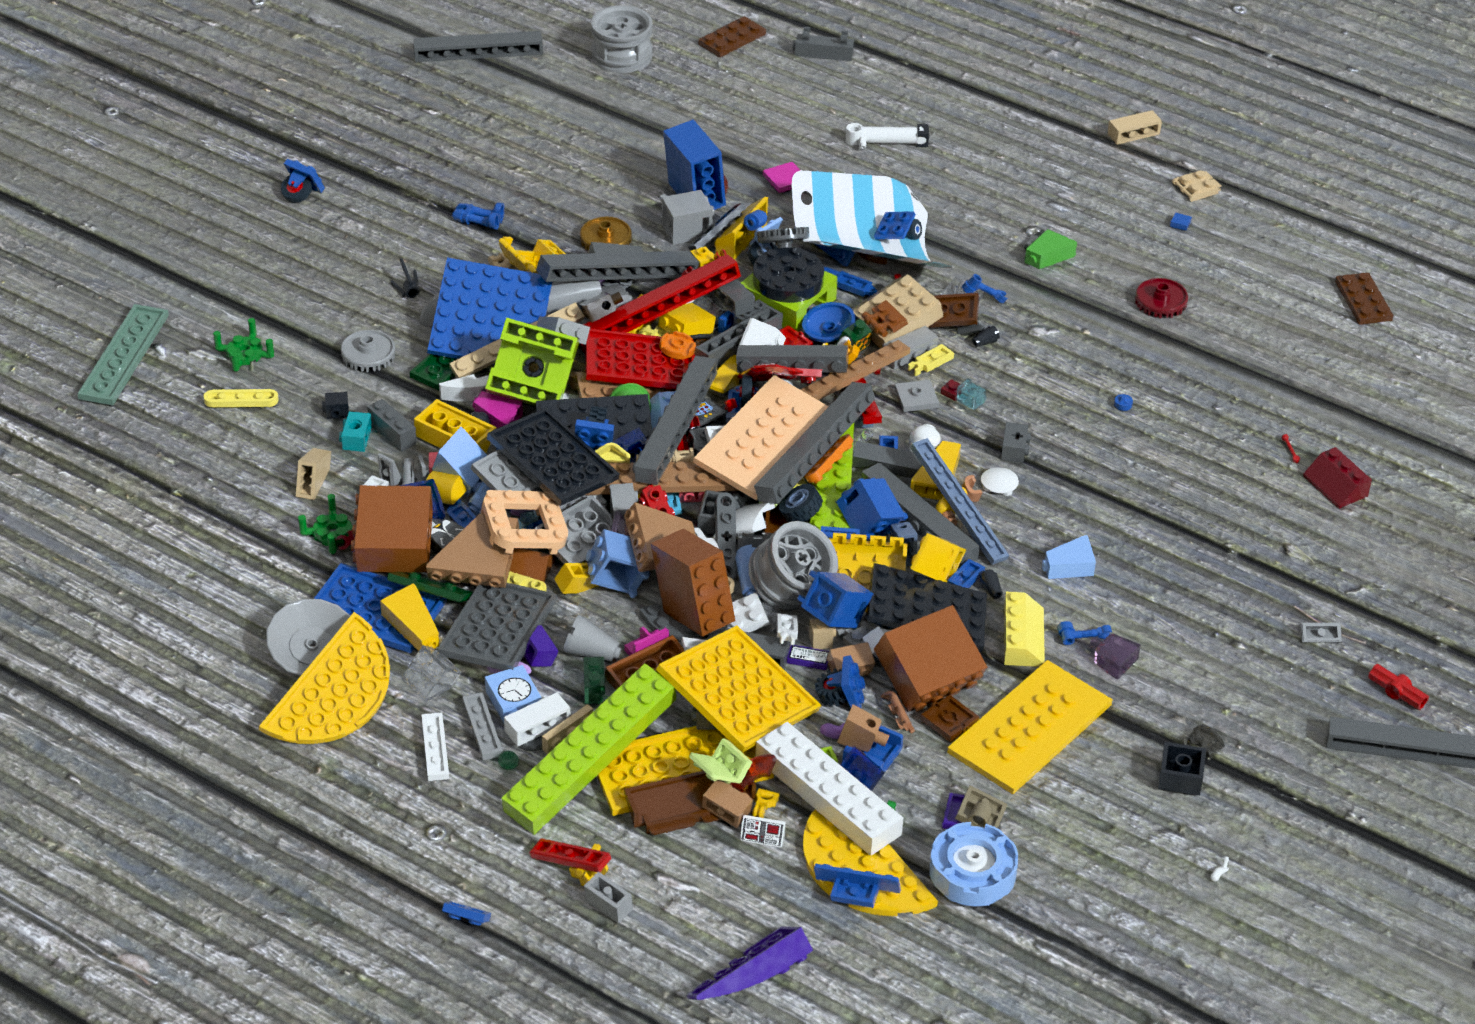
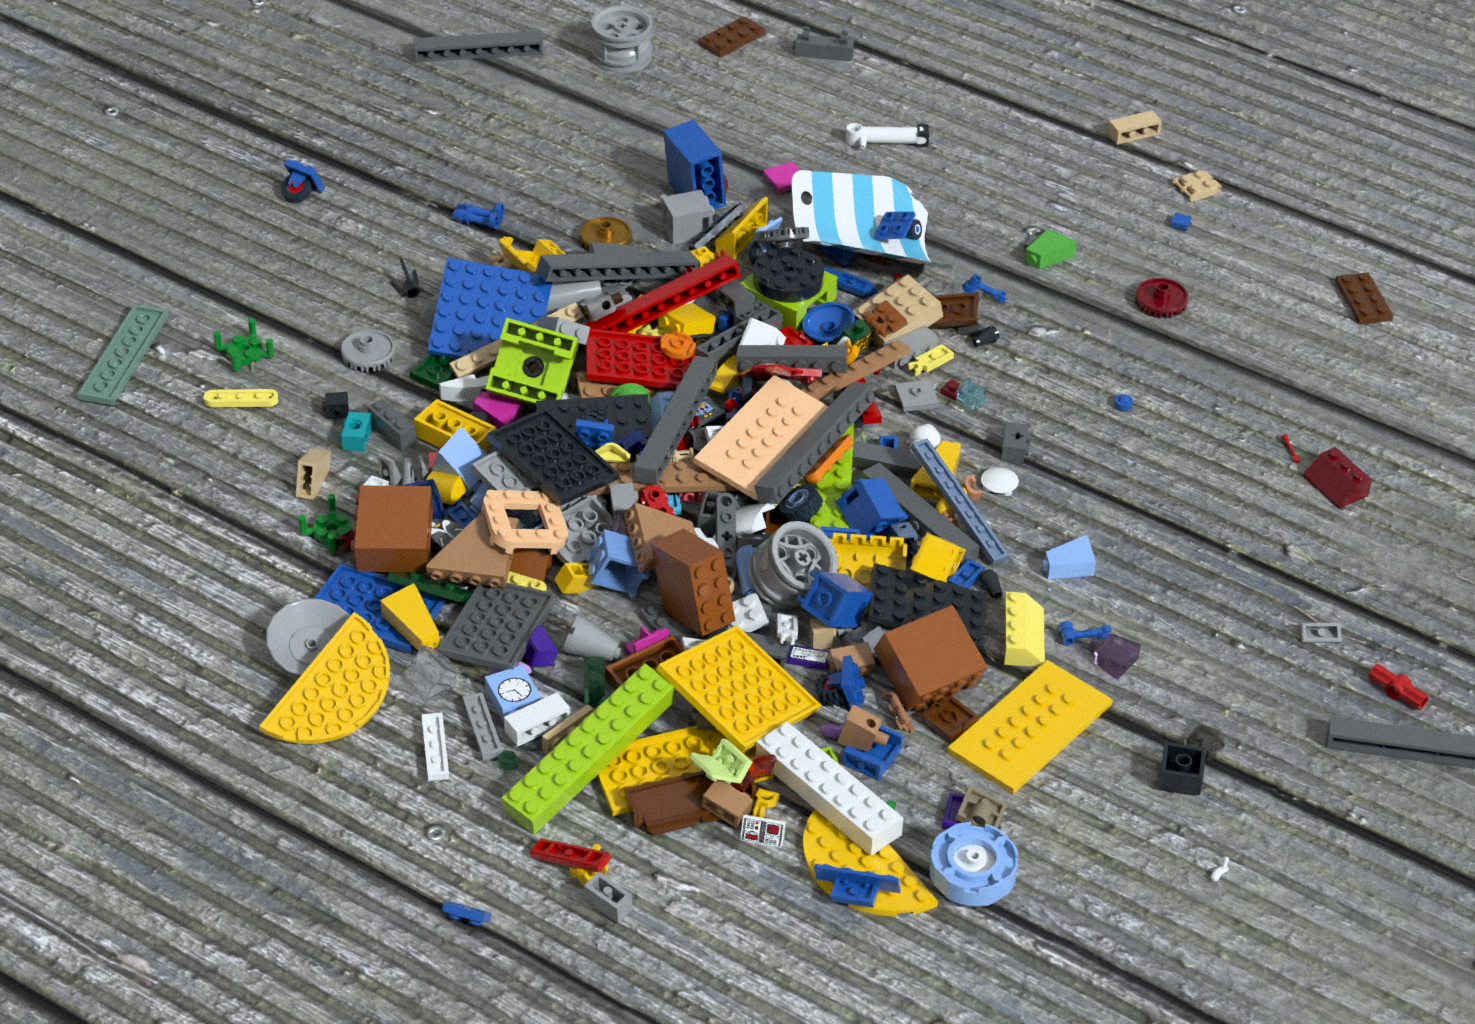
(755, 220): blue brick -> none
(760, 962): dark purple wedge -> none
(862, 768): clear blue plate -> none

